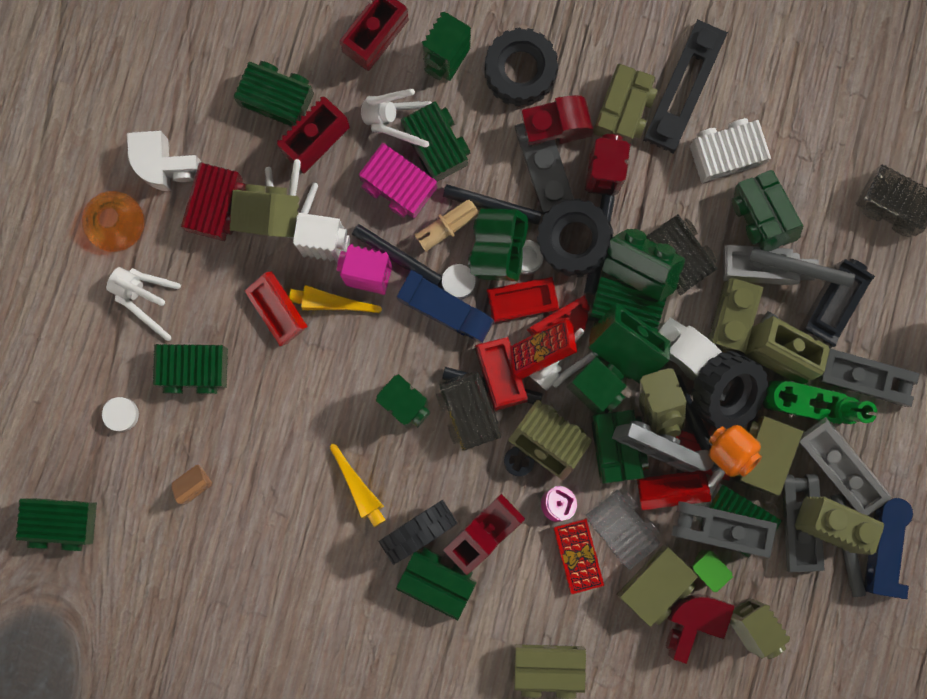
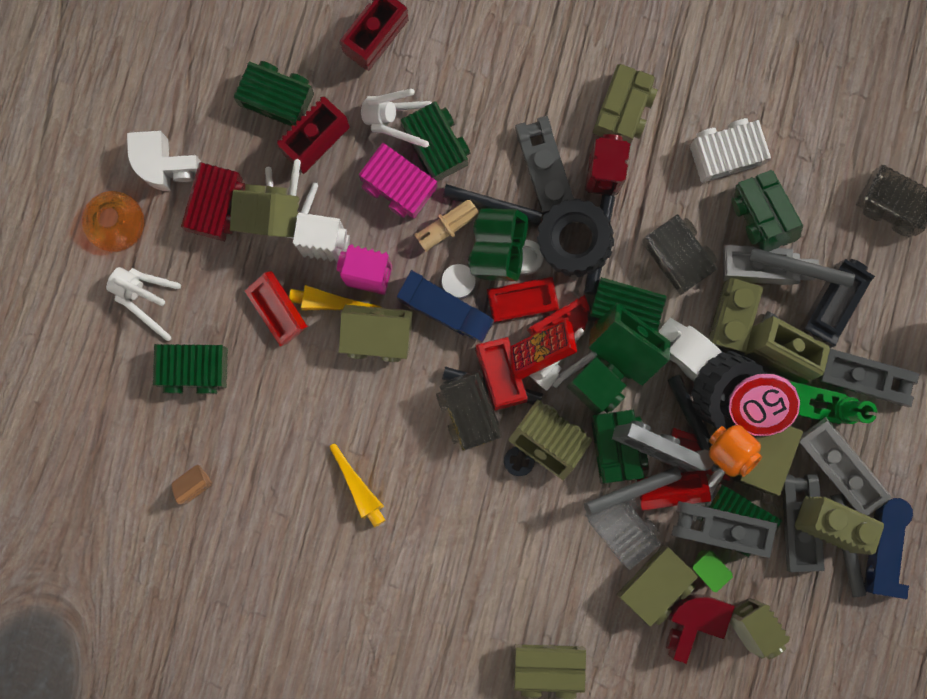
(56, 522): dark green brick -> none
(120, 414): white tile -> none
(375, 332): none -> olive brick
(396, 254): black bar -> none
(404, 402): dark green brick -> none
(418, 532): black tyre -> none
(436, 584): dark green brick -> none
(446, 46): dark green brick -> none
(484, 534): dark red brick -> none
(521, 41): black tyre -> none
(558, 503): tile -> none
(562, 120): dark red brick -> none
(578, 556): tile -> none
(632, 491): none -> dark grey bar
(644, 264): dark green brick -> none
(662, 402): olive brick -> none
(666, 127): black container -> none
(764, 404): none -> piece

